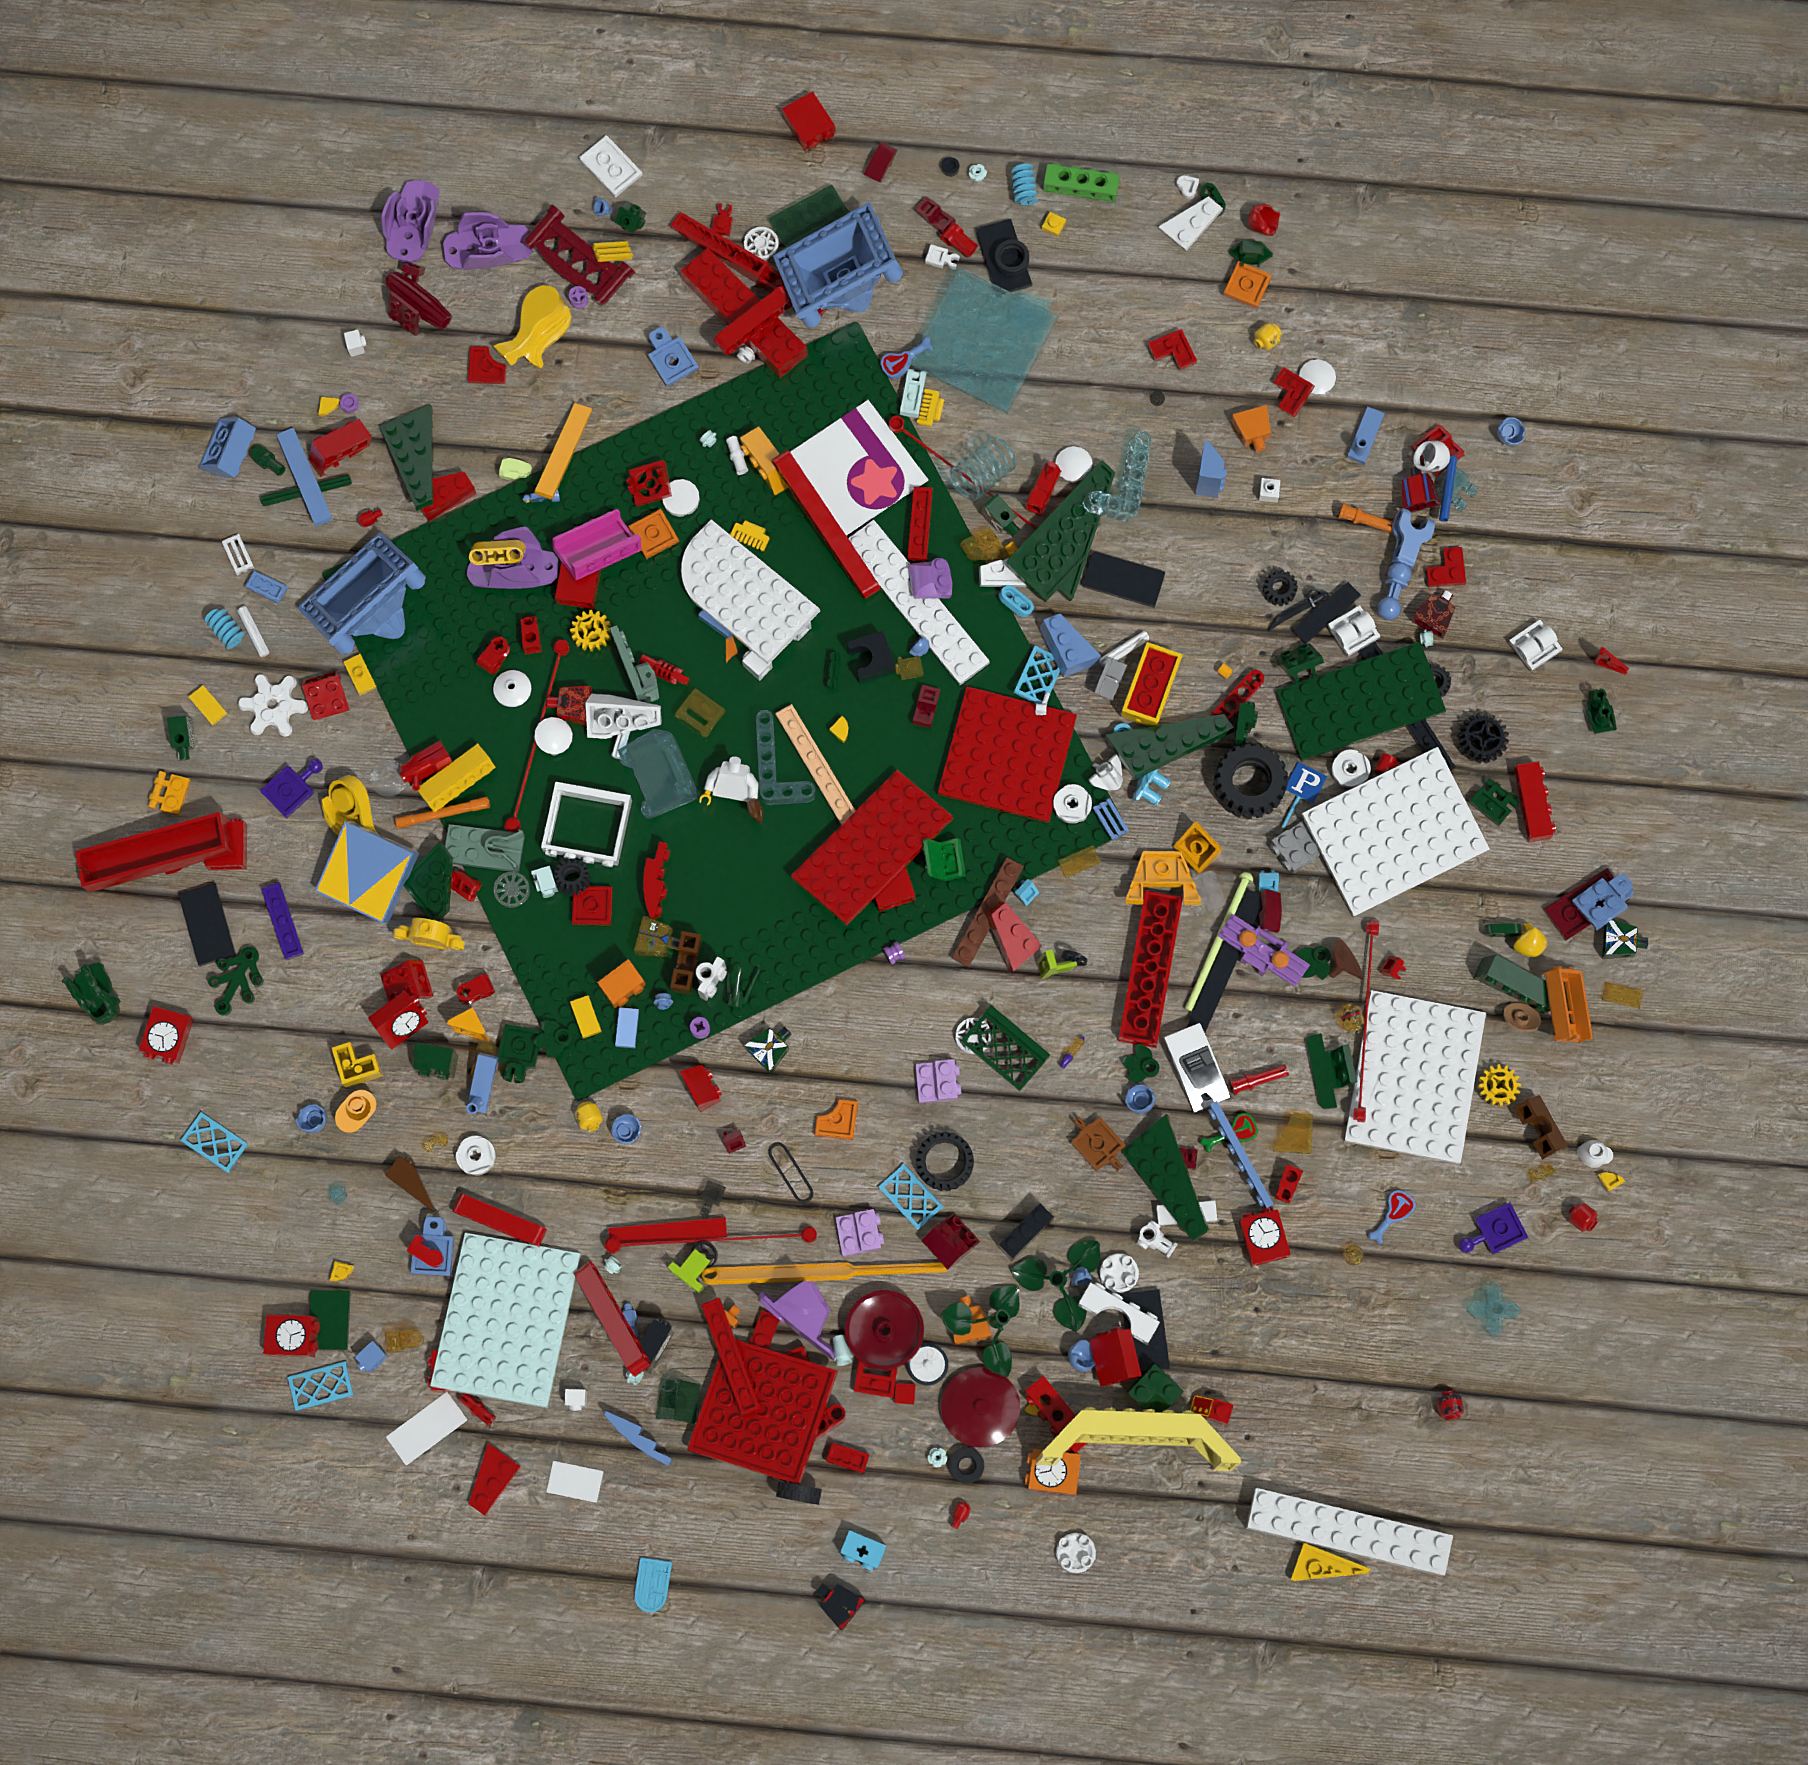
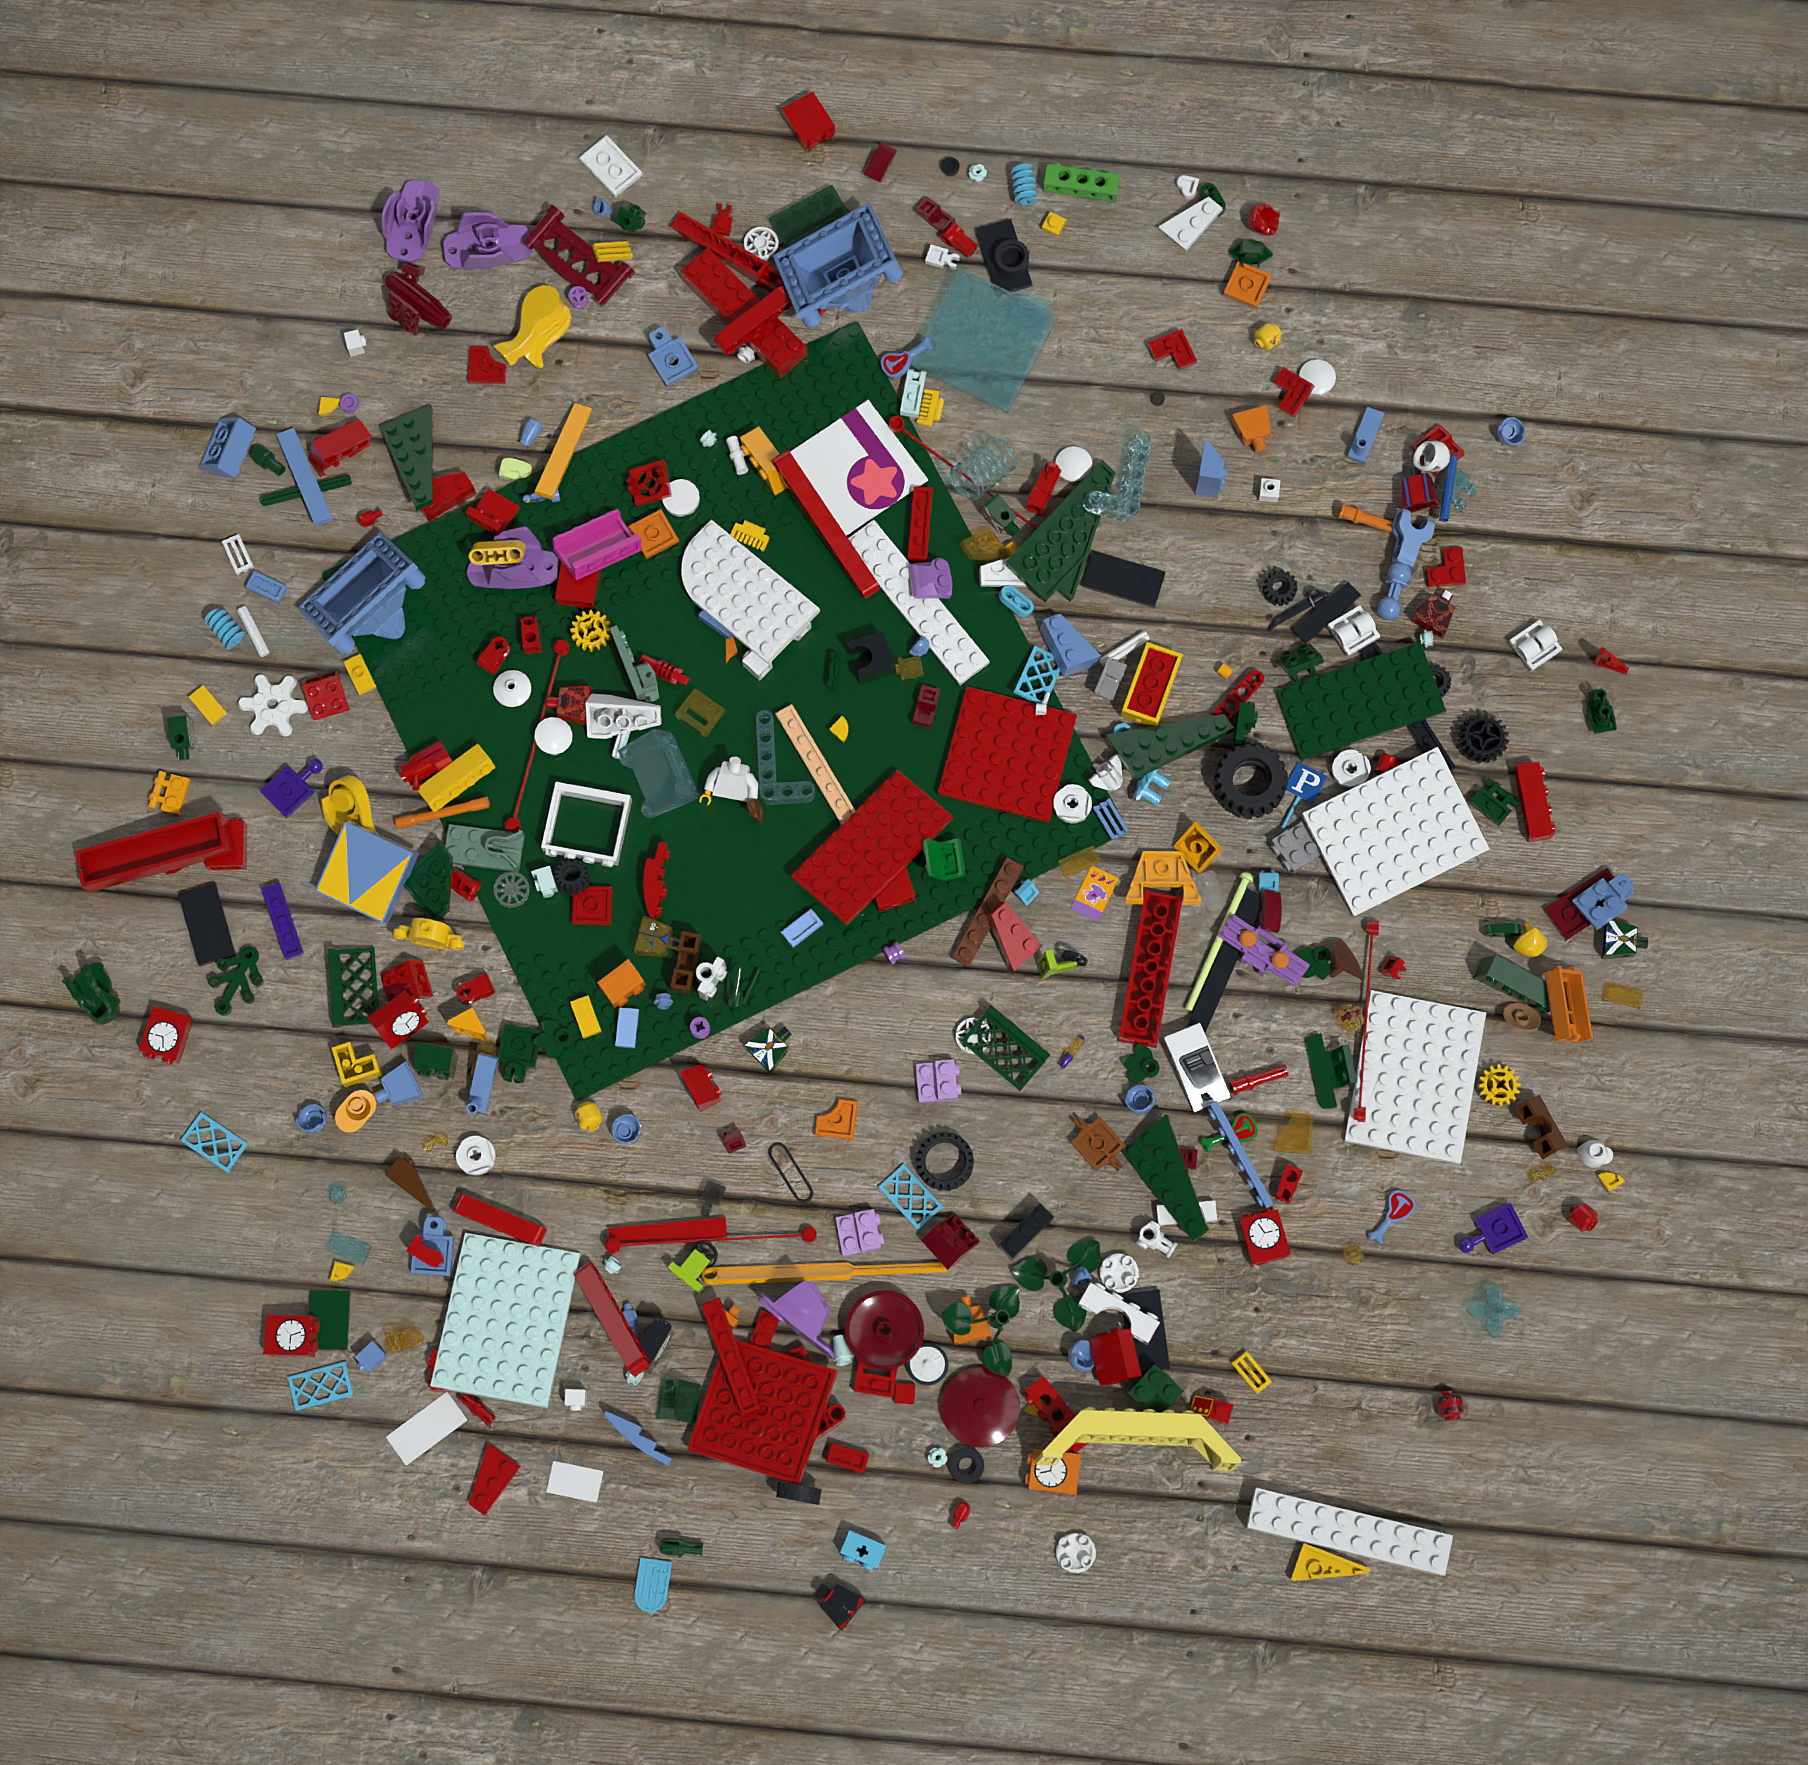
(336, 985): none -> dark green fence
(349, 1248): none -> clear light blue tile
(390, 786): clear dish -> none
(399, 1086): none -> medium blue torso
(493, 512): none -> red bracket
(530, 432): none -> medium blue cone
(679, 1547): none -> dark green arm
(802, 928): none -> light blue tile
(1094, 893): none -> sticker
(1246, 1378): none -> yellow tile

